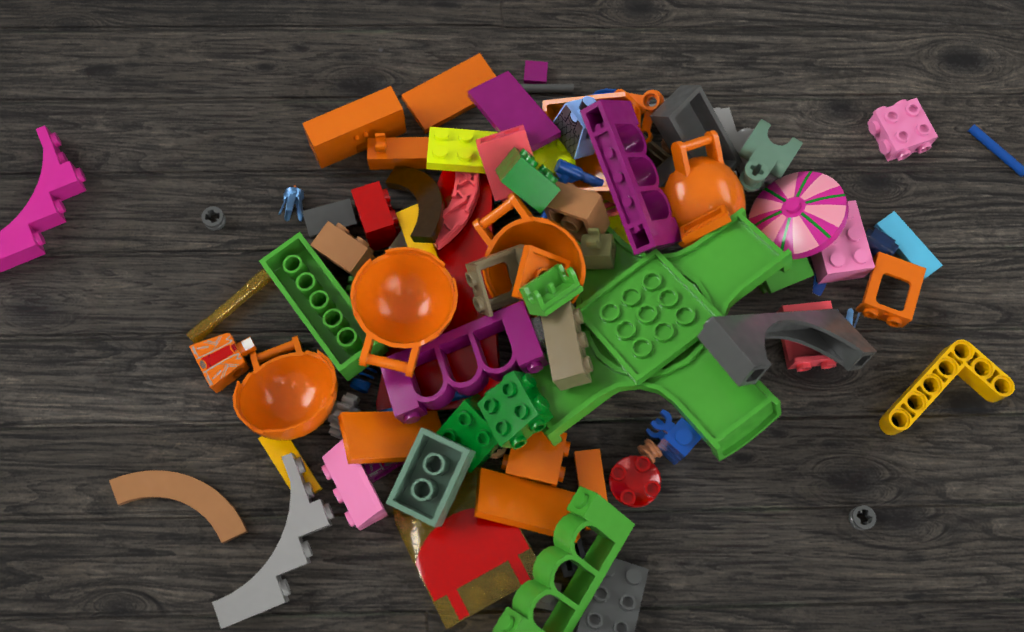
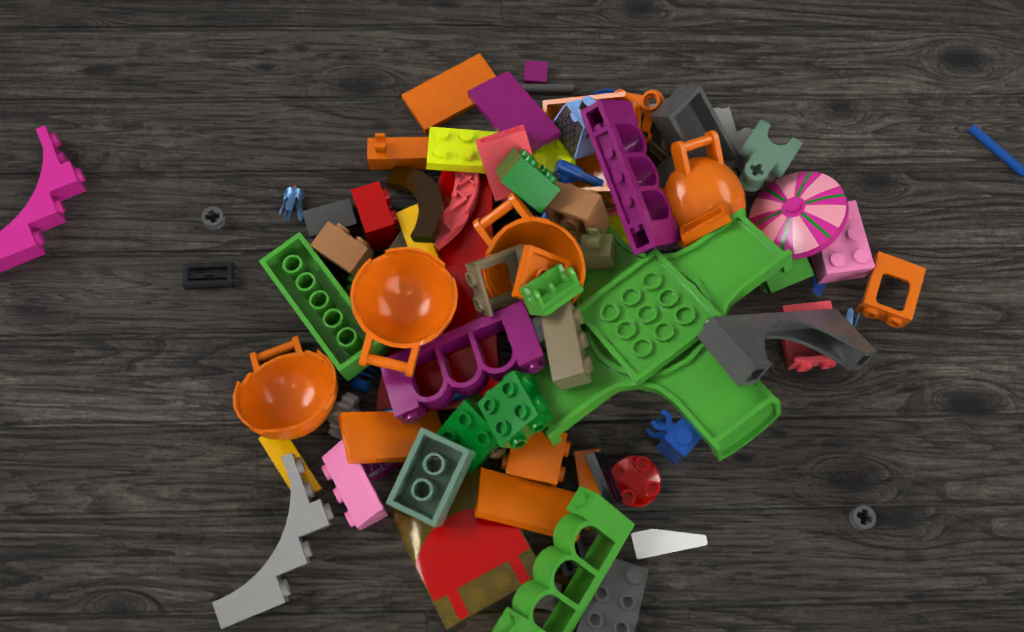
(183, 489): medium nougat tile -> none
(187, 285): none -> black tile
(207, 325): clear yellow piece -> none
(222, 359): orange torso -> none
(346, 129): orange brick -> none
(604, 477): none -> black tile
(649, 450): nougat bush -> none
(659, 542): none -> white sticker
(880, 242): dark blue brick -> none
(902, 129): bright pink brick -> none
(910, 246): medium azure tile -> none
(953, 365): yellow beam -> none

